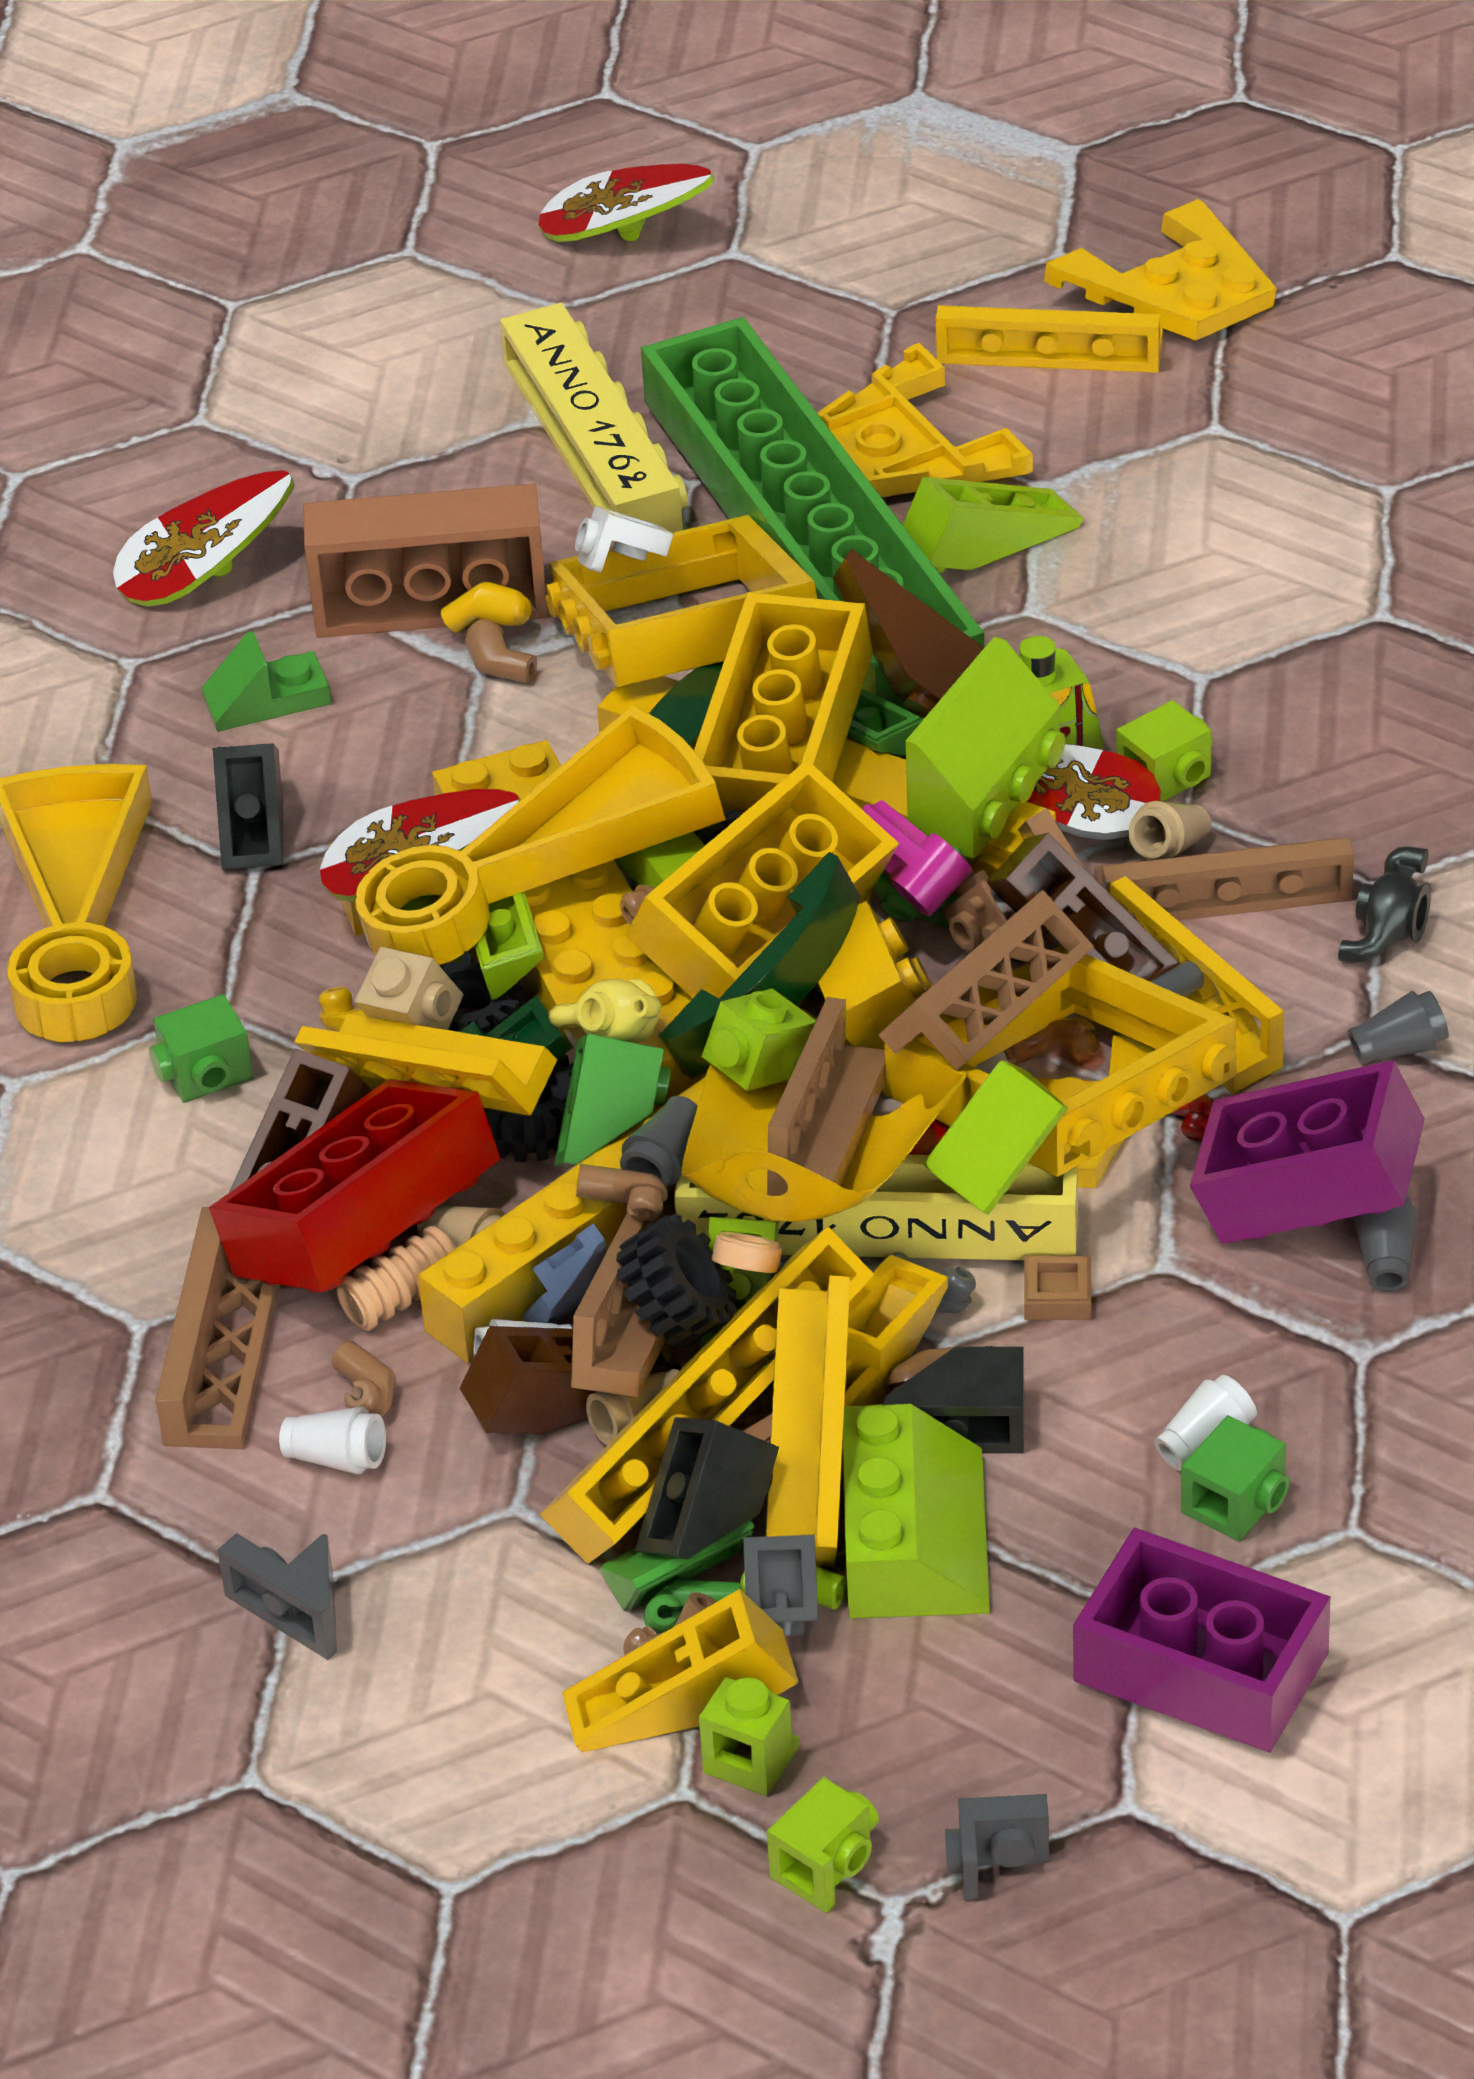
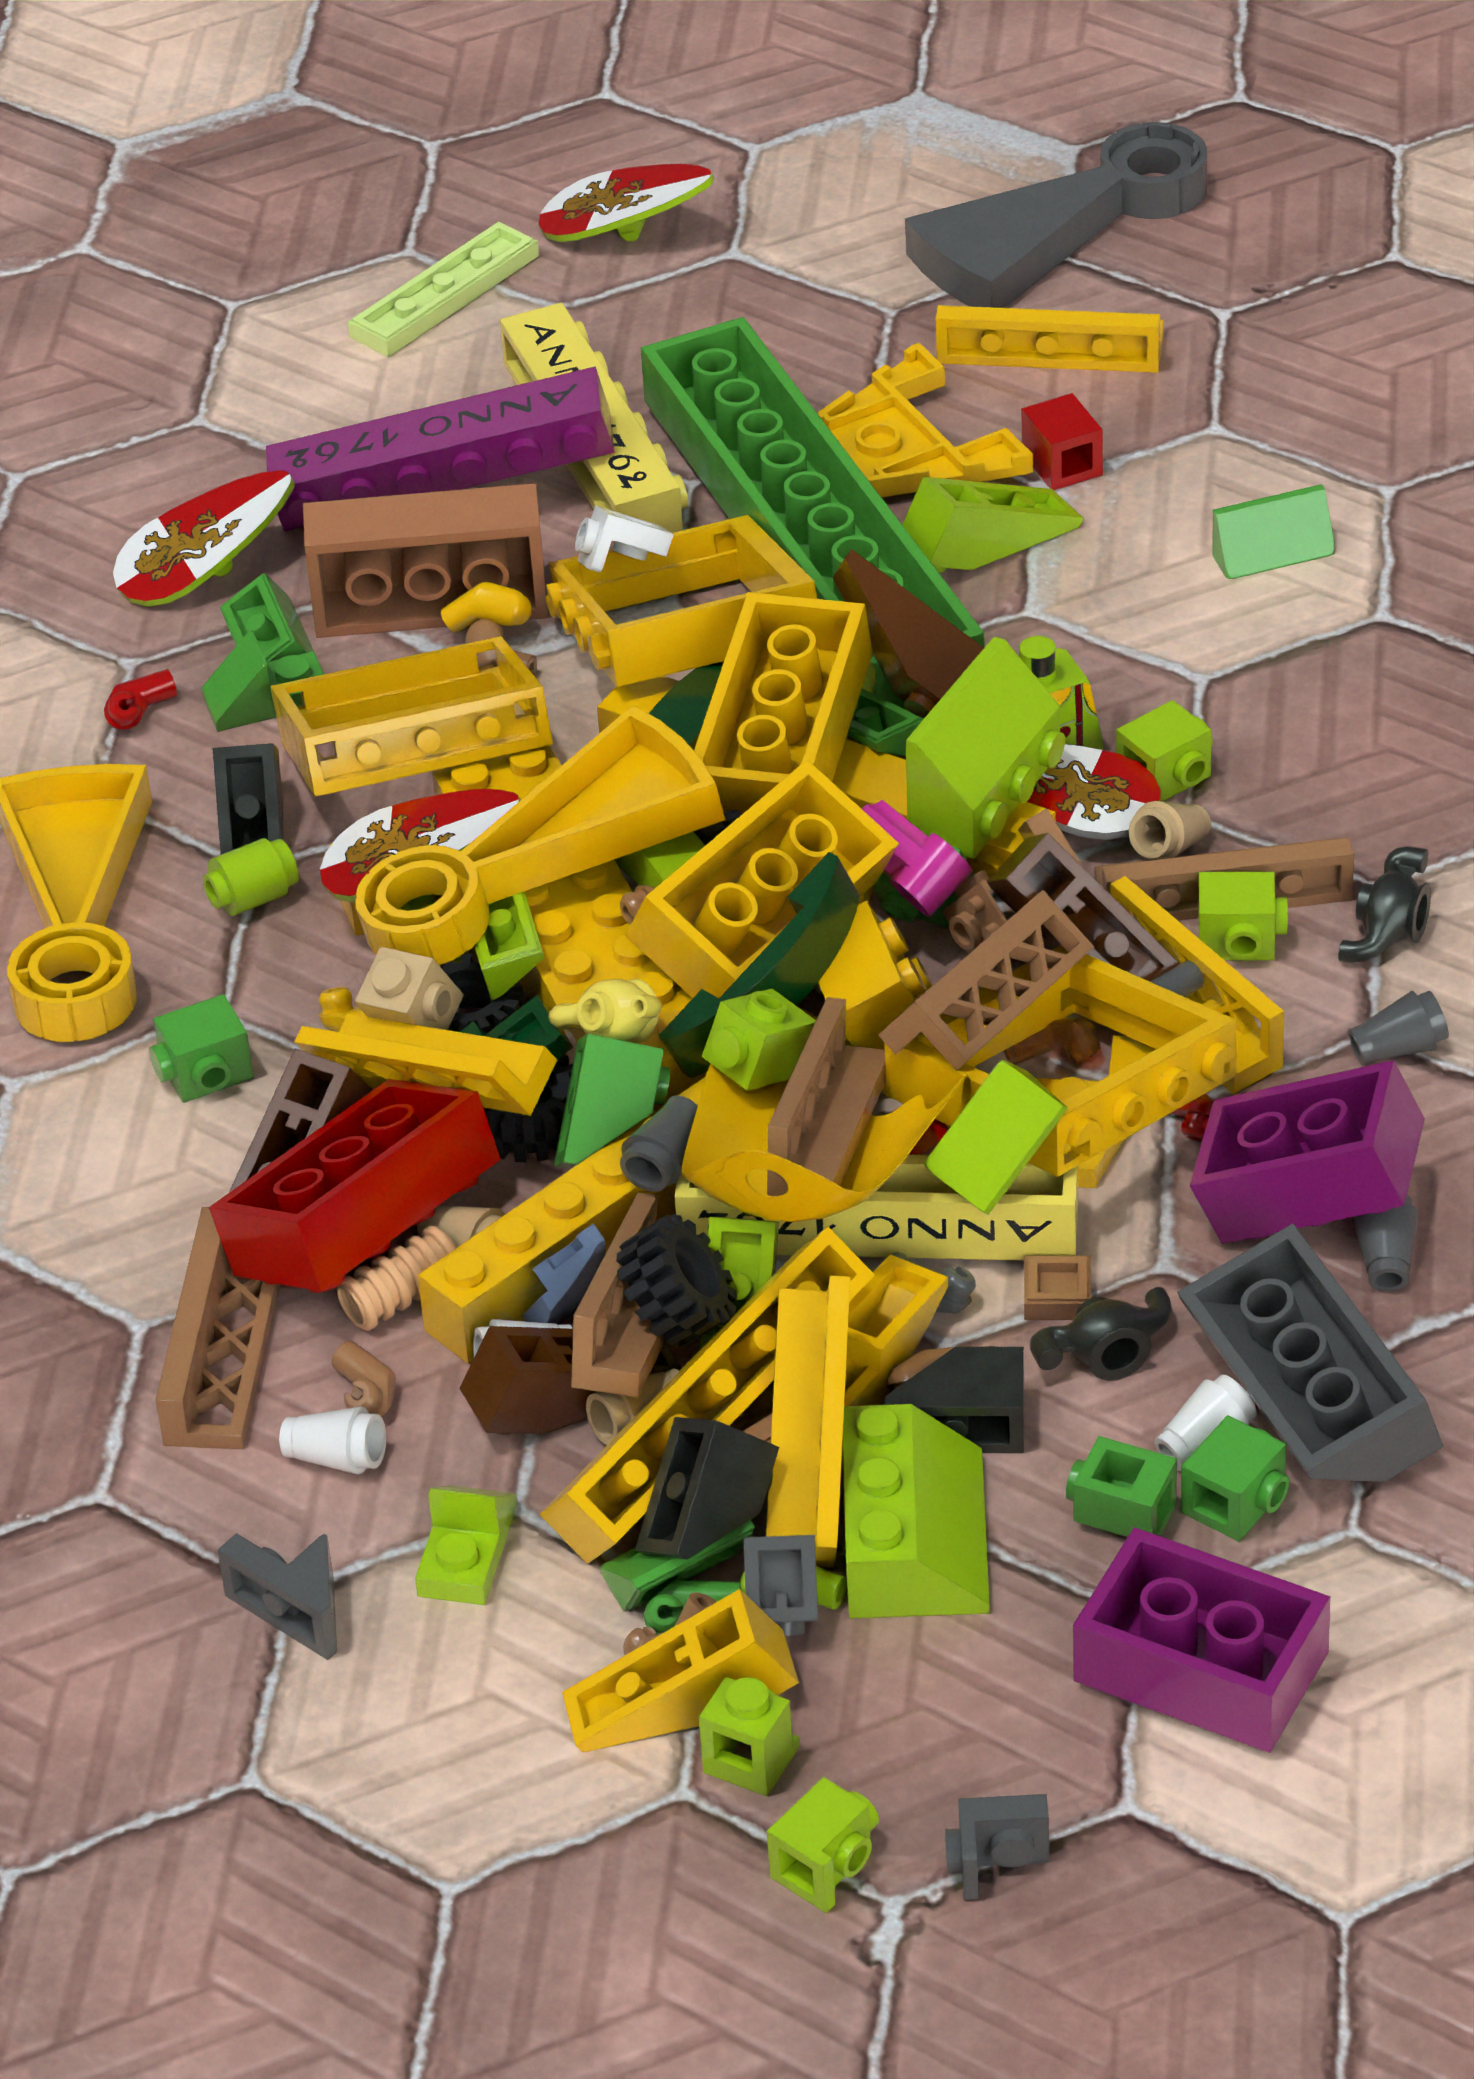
(132, 698): none -> red arm
(250, 876): none -> lime brick
(270, 615): none -> bright green slope
(411, 716): none -> yellow window
(443, 289): none -> yellowish green tile
(449, 444): none -> magenta brick
(464, 1543): none -> lime slope
(639, 1190): medium nougat arm -> none
(747, 1252): light nougat tile -> none
(1008, 241): none -> dark grey piece
(1063, 441): none -> red brick
(1105, 1335): none -> pearl dark grey piece
(1123, 1488): none -> bright green brick
(1192, 289): yellow wing -> none
(1241, 914): none -> lime brick
(1272, 532): none -> slope
(1312, 1362): none -> dark grey slope

